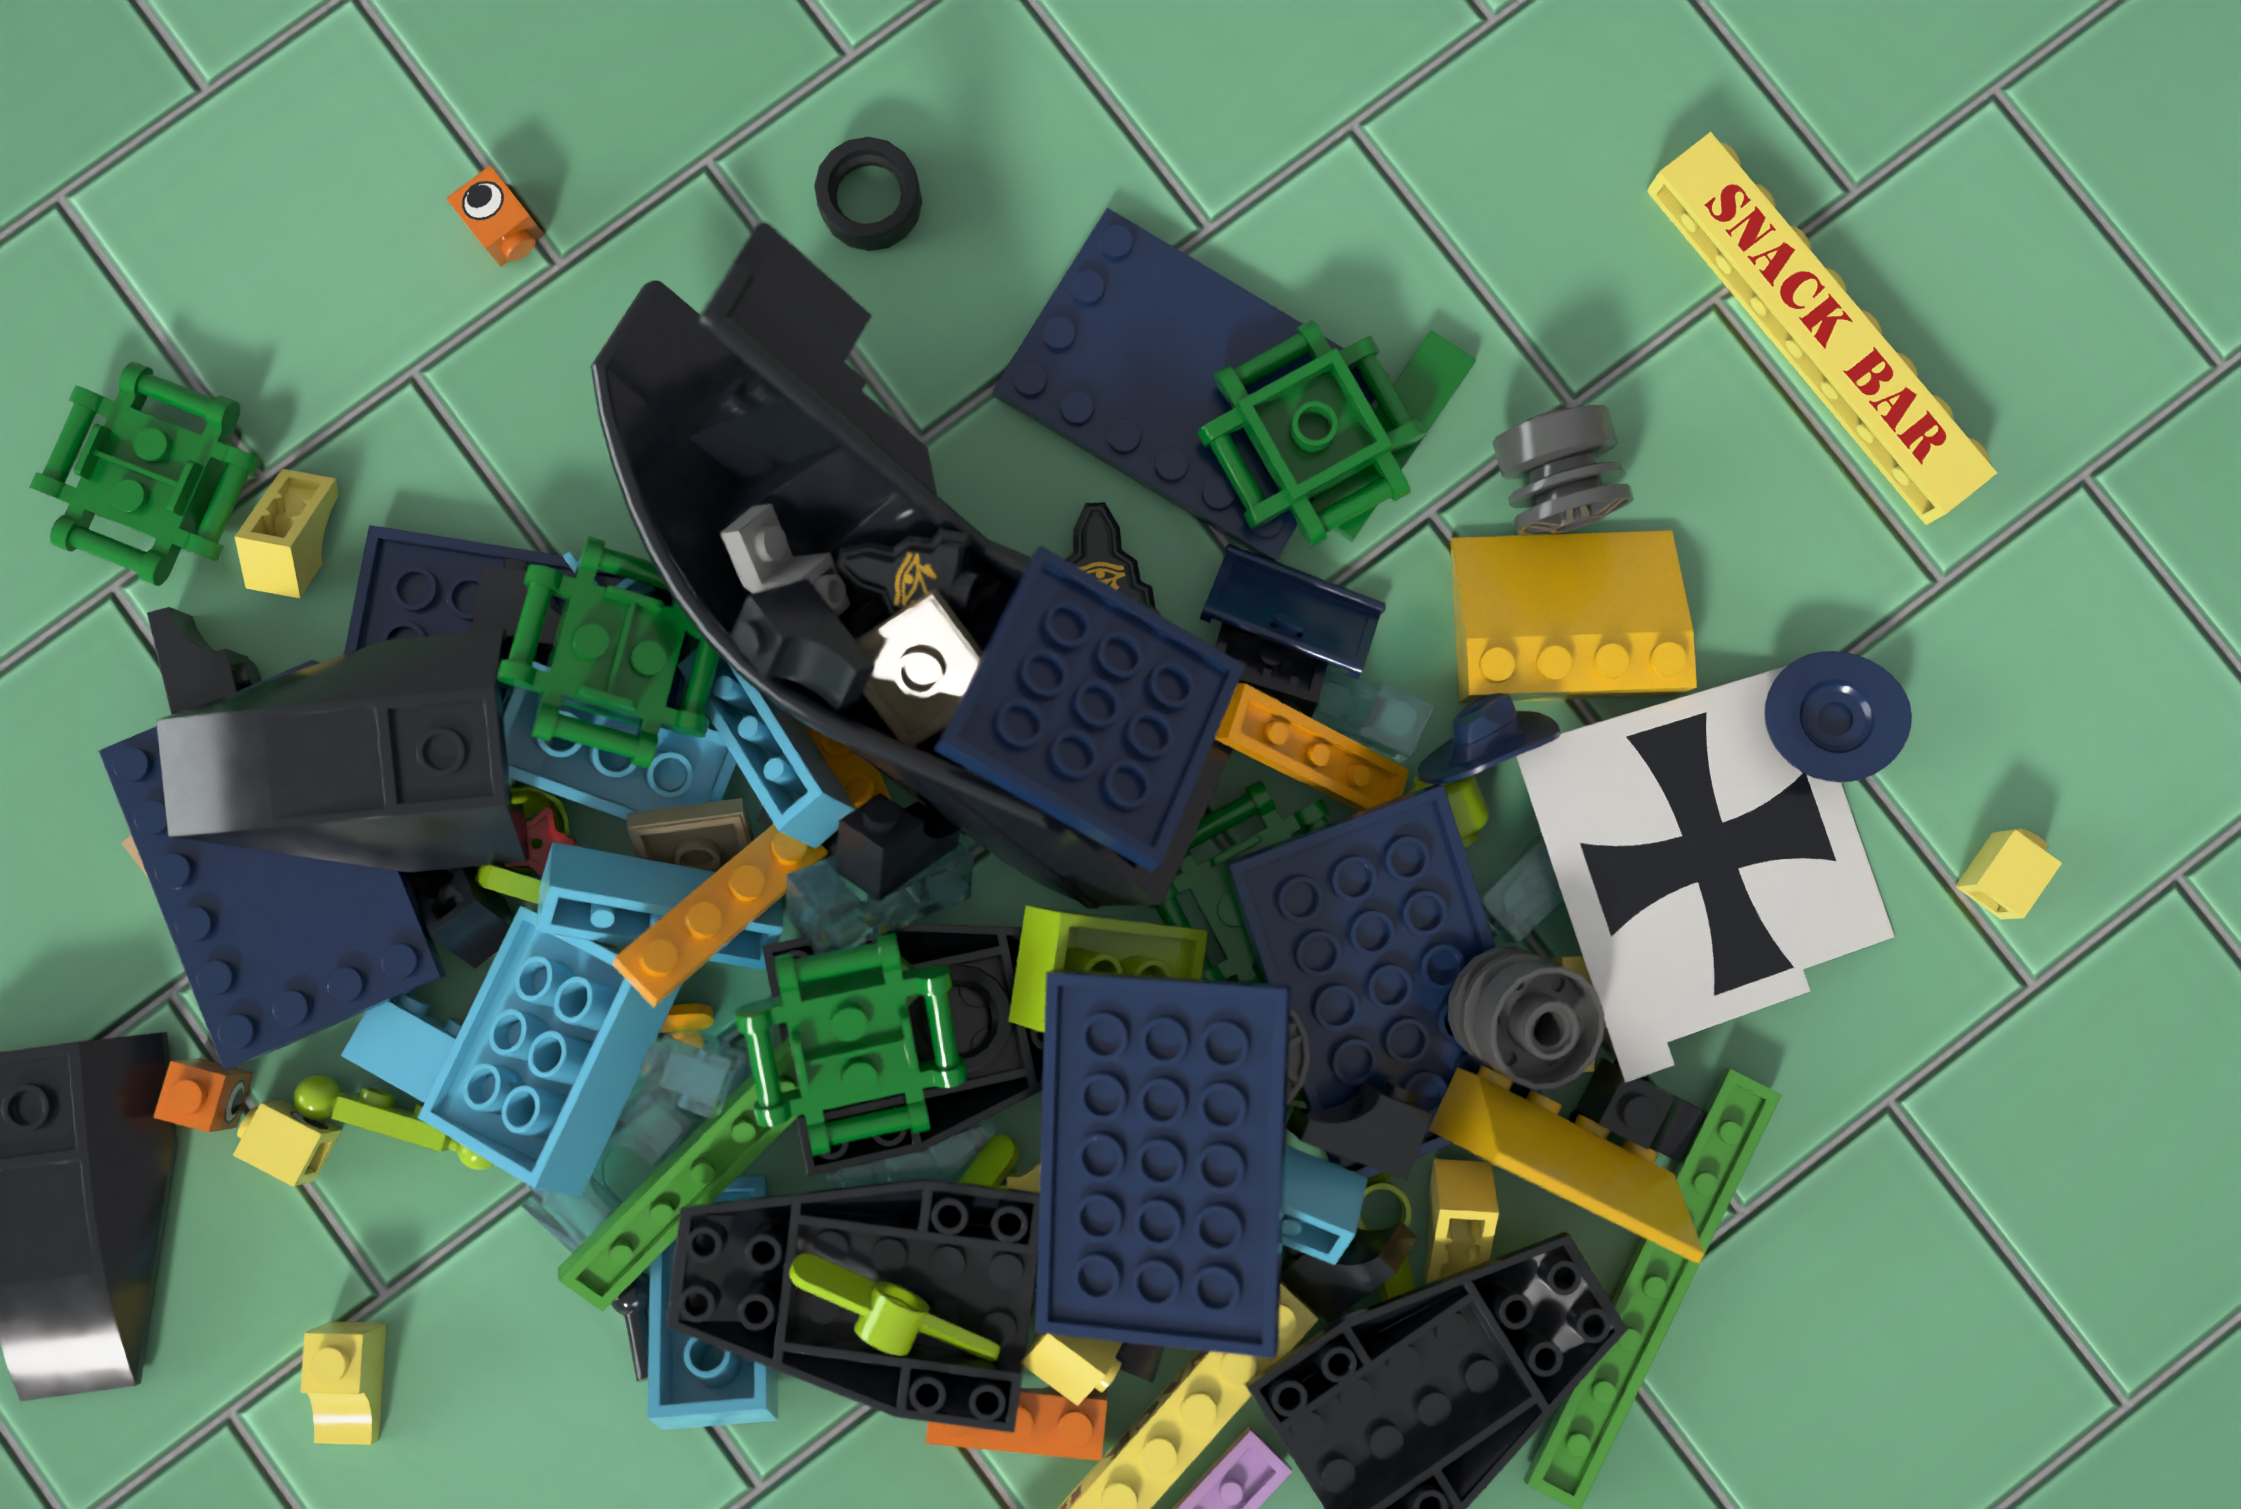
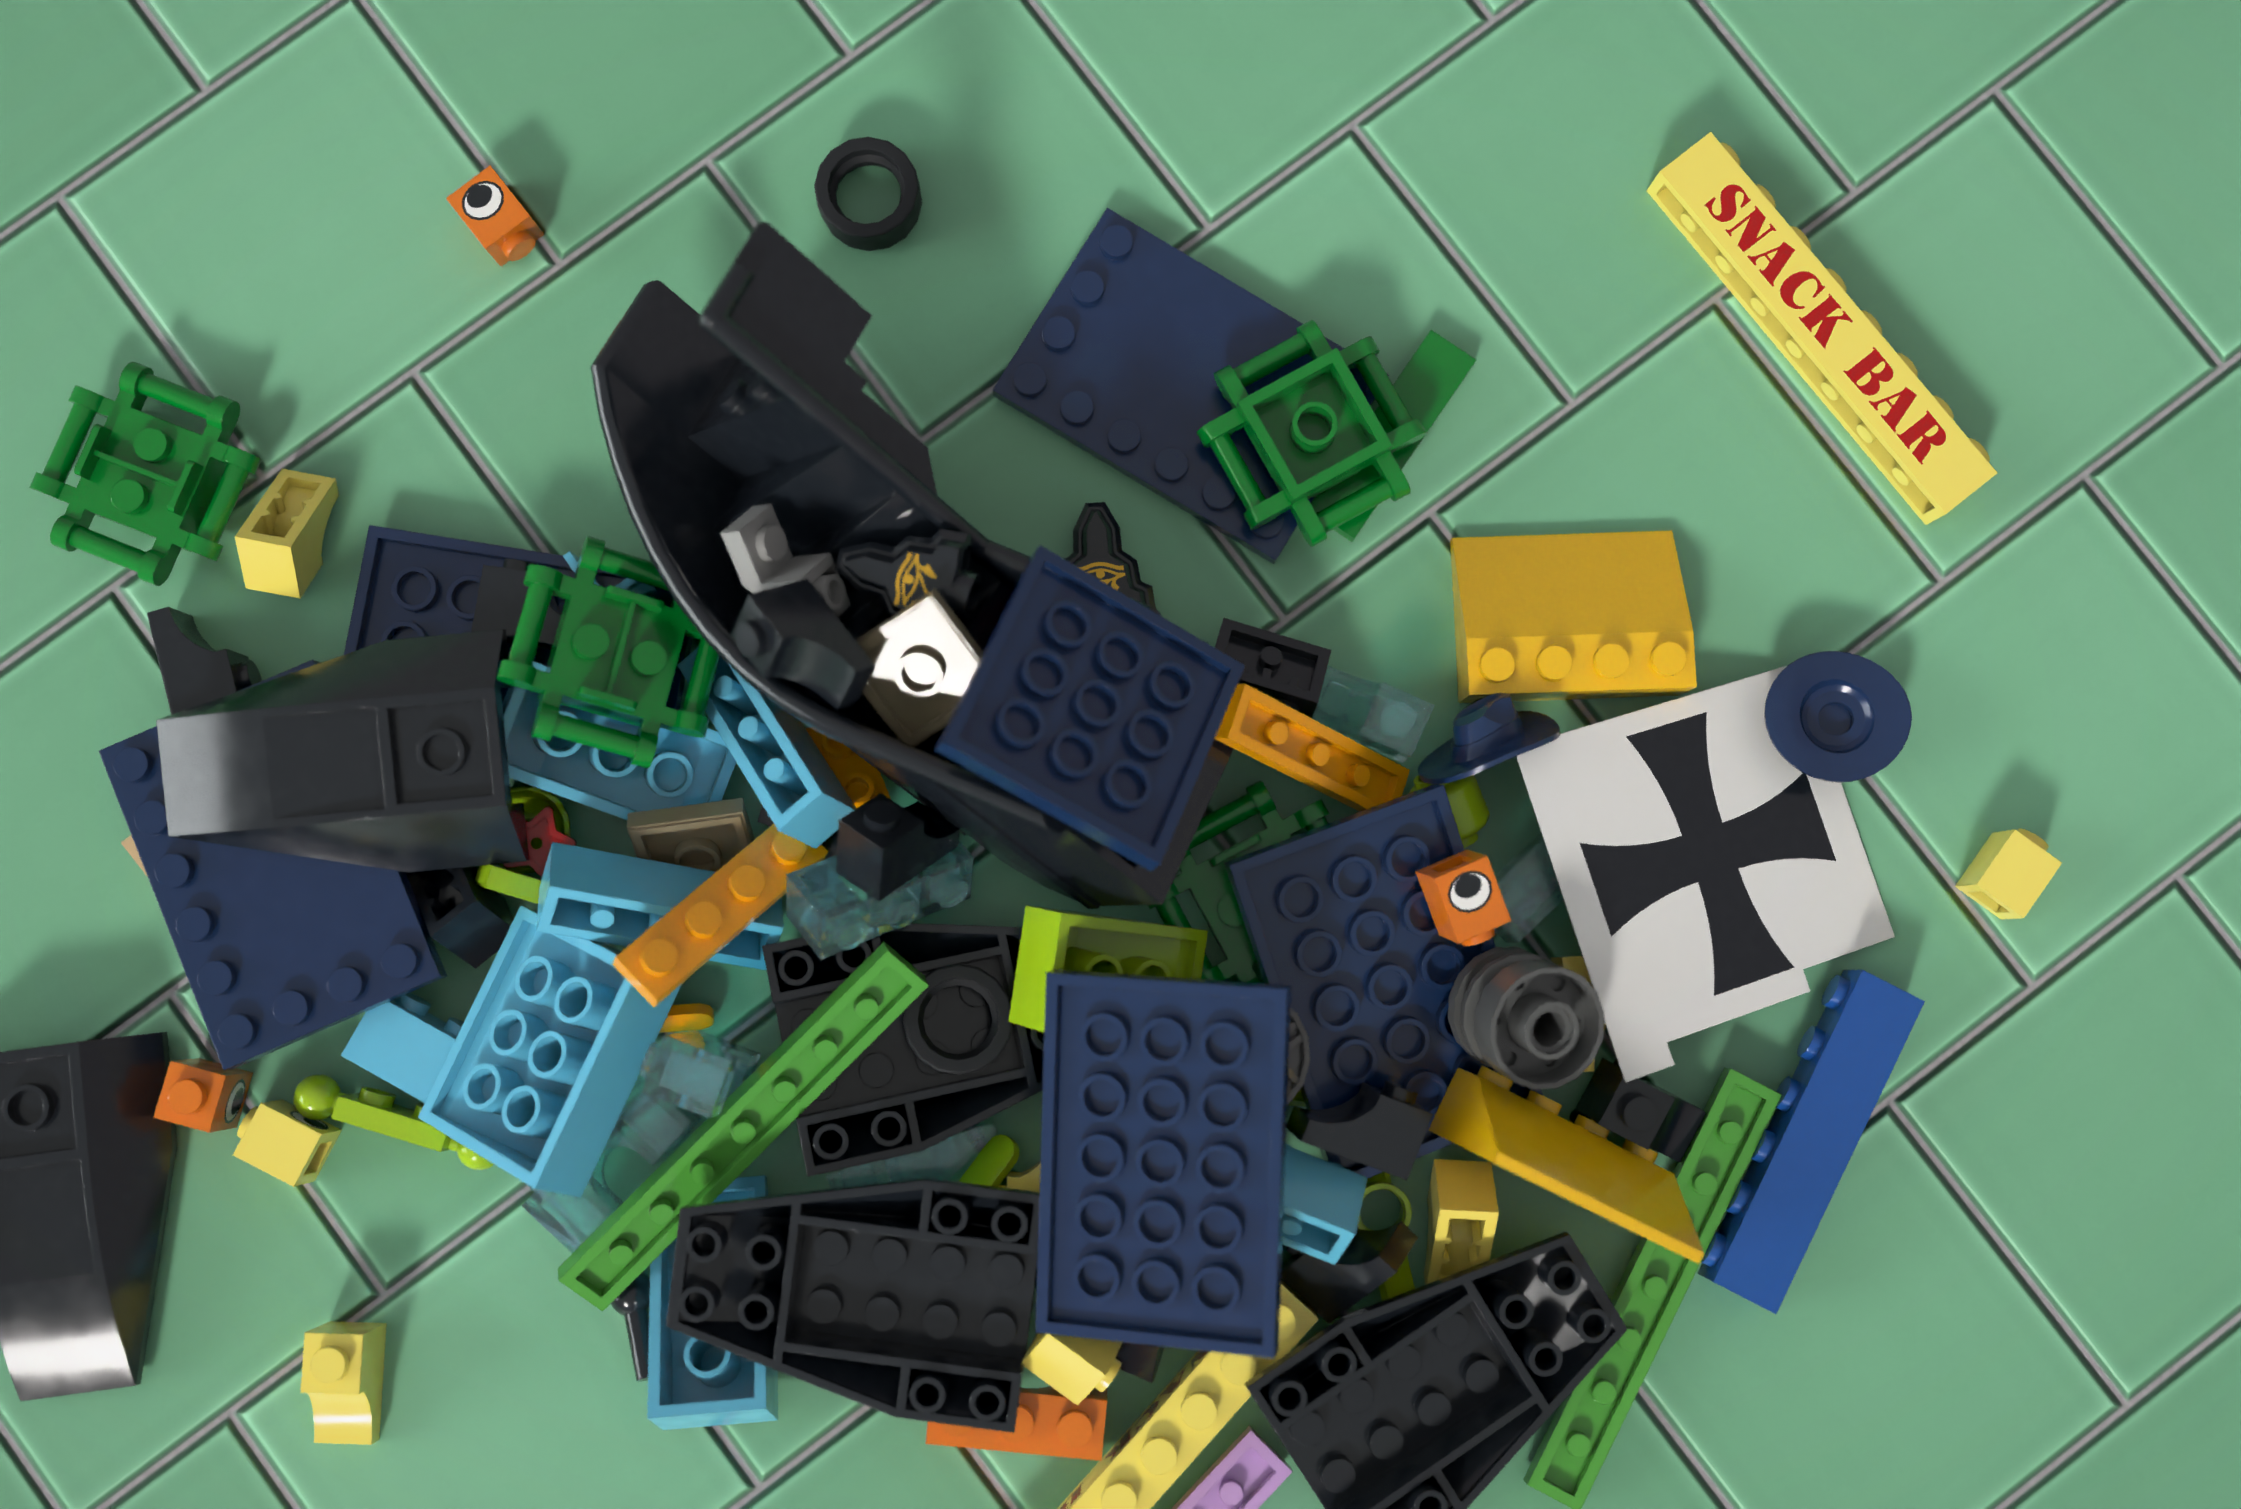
(851, 1041): green brick -> none
(887, 1311): lime piece -> none
(1293, 609): dark blue door -> none
(1464, 897): none -> orange brick
(1560, 461): dark grey wheel -> none
(1810, 1136): none -> blue brick

